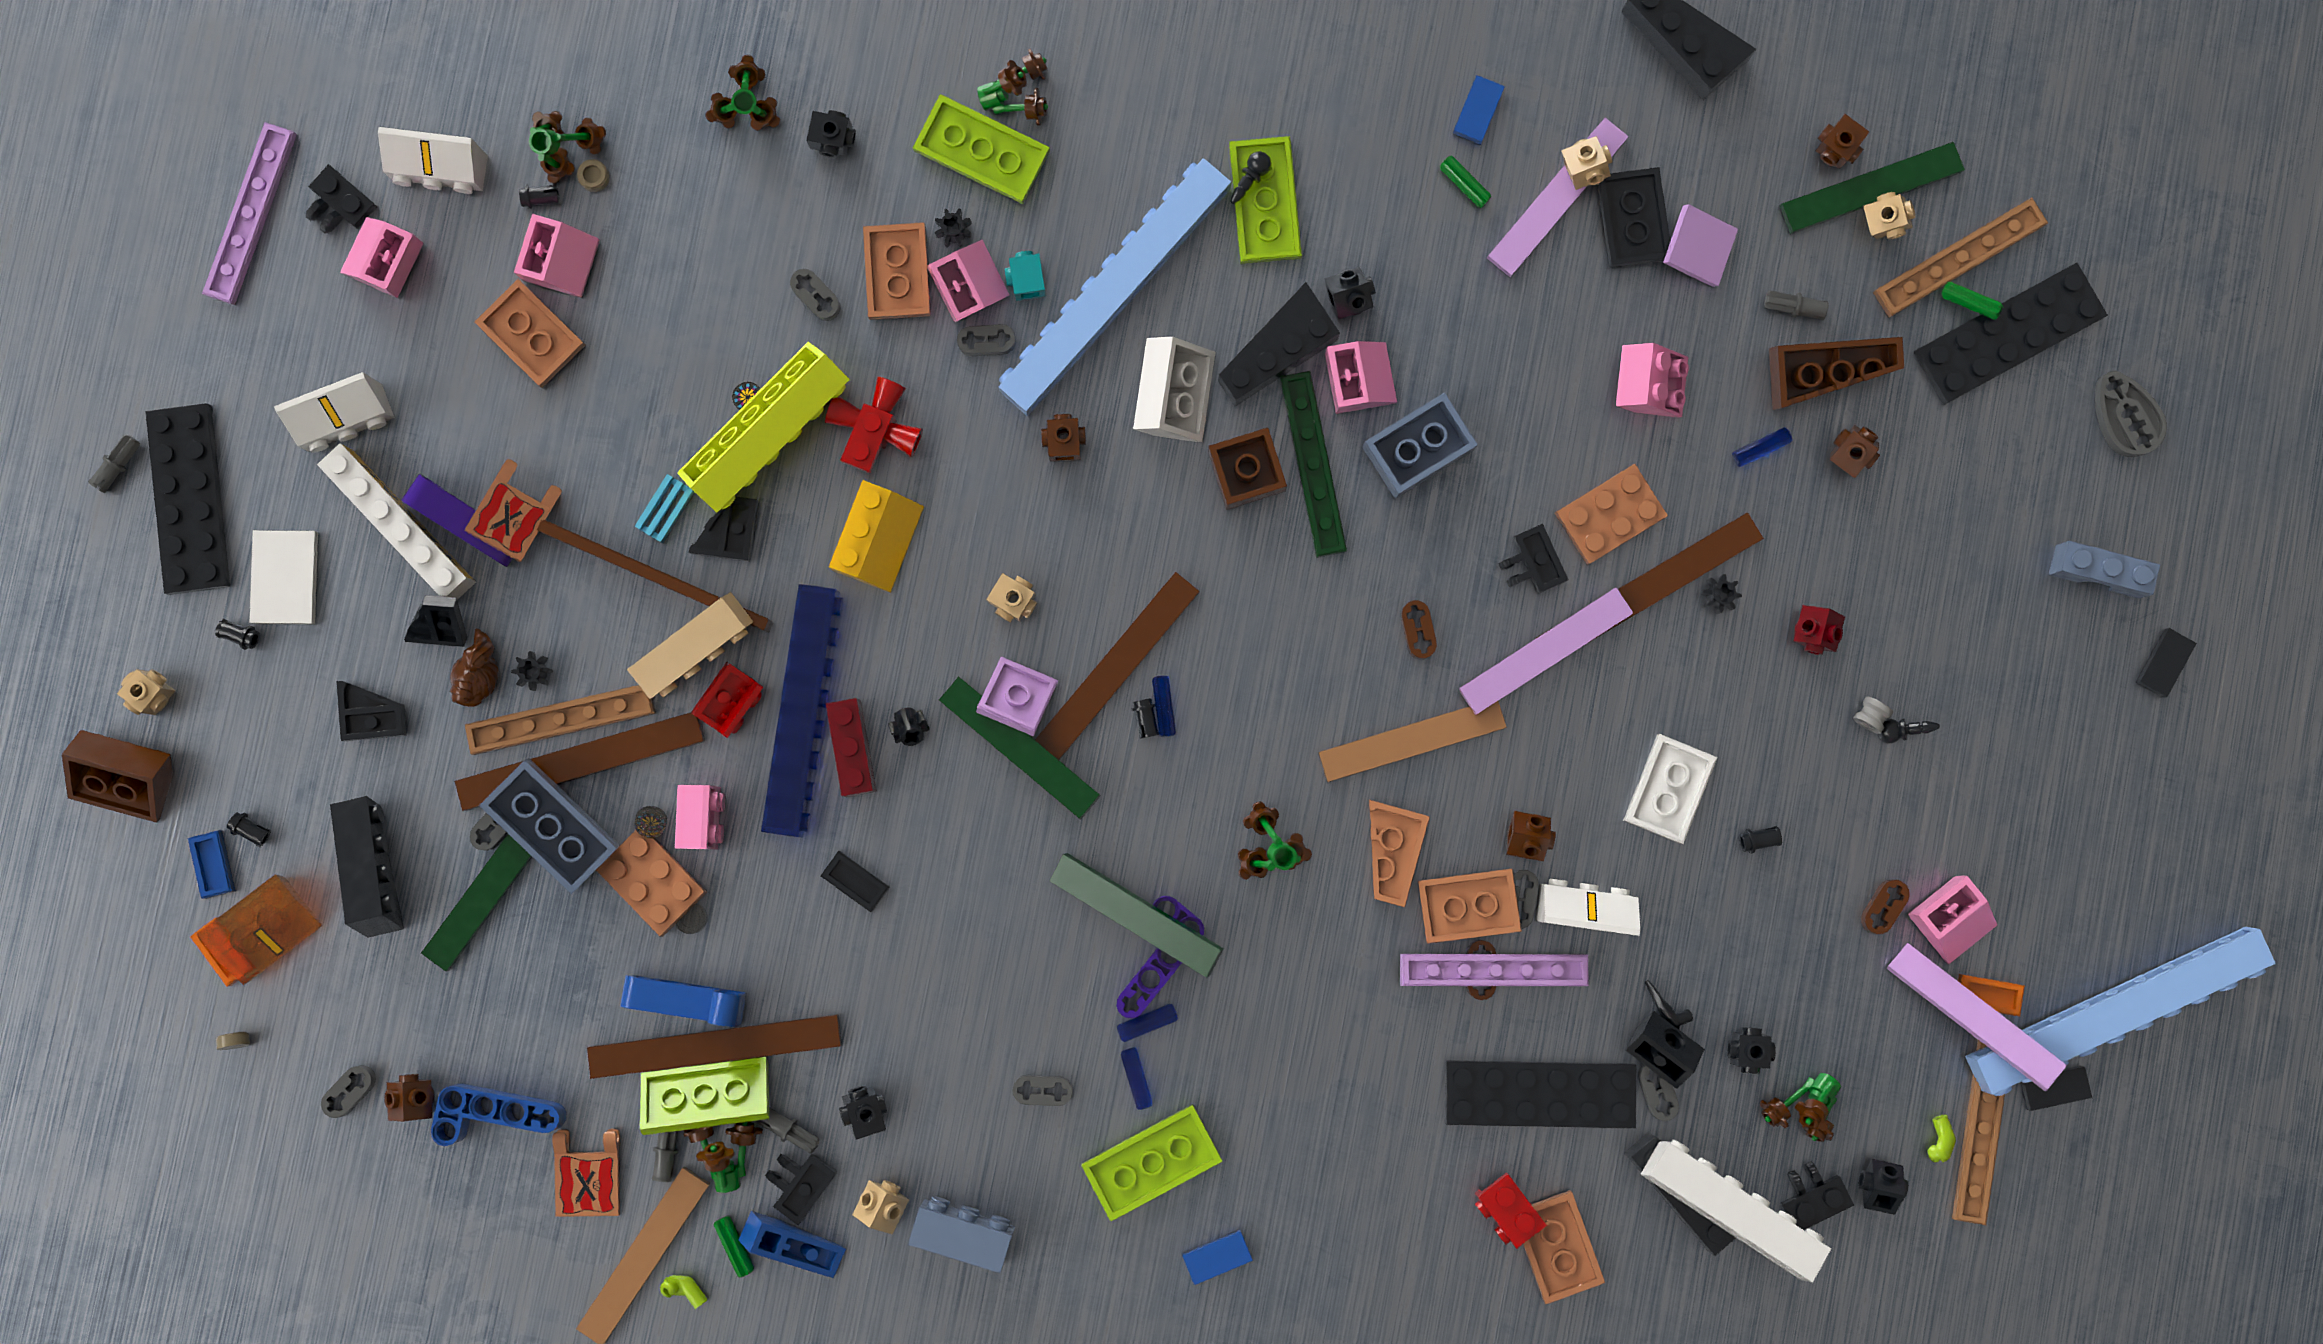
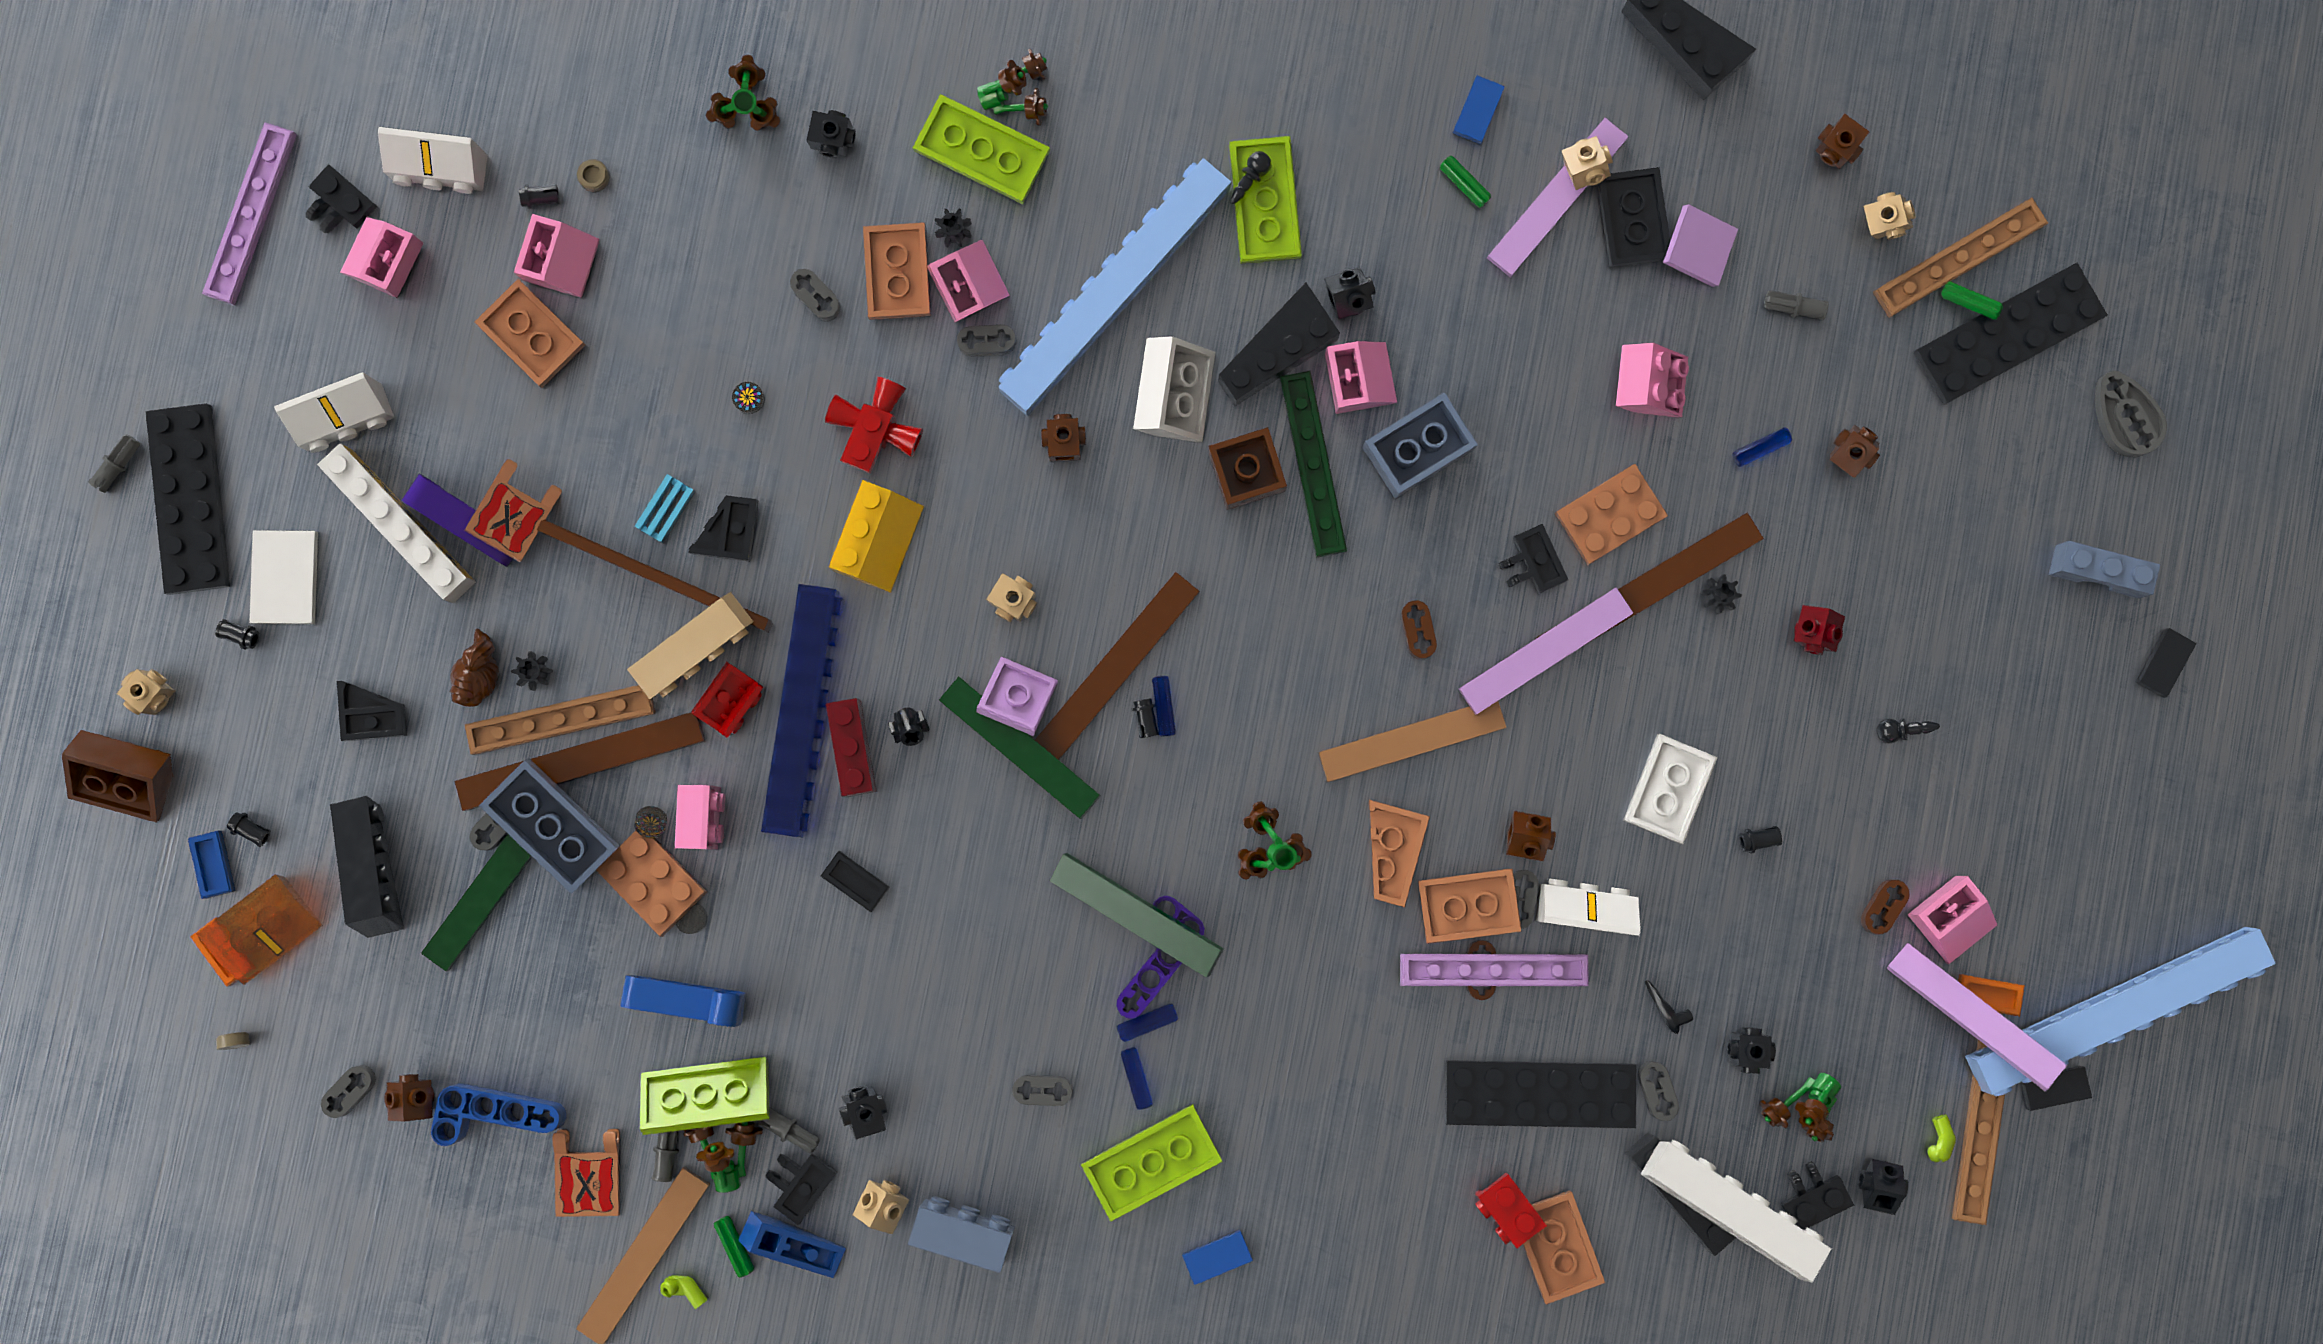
(437, 623): black wing -> none
(546, 140): reddish brown plant -> none
(714, 1046): reddish brown tile -> none
(763, 427): neon yellow brick -> none
(1026, 276): teal brick -> none
(1665, 1049): black brick -> none
(1819, 368): reddish brown wedge -> none
(1865, 188): dark green tile -> none
(1873, 715): light grey wheel -> none

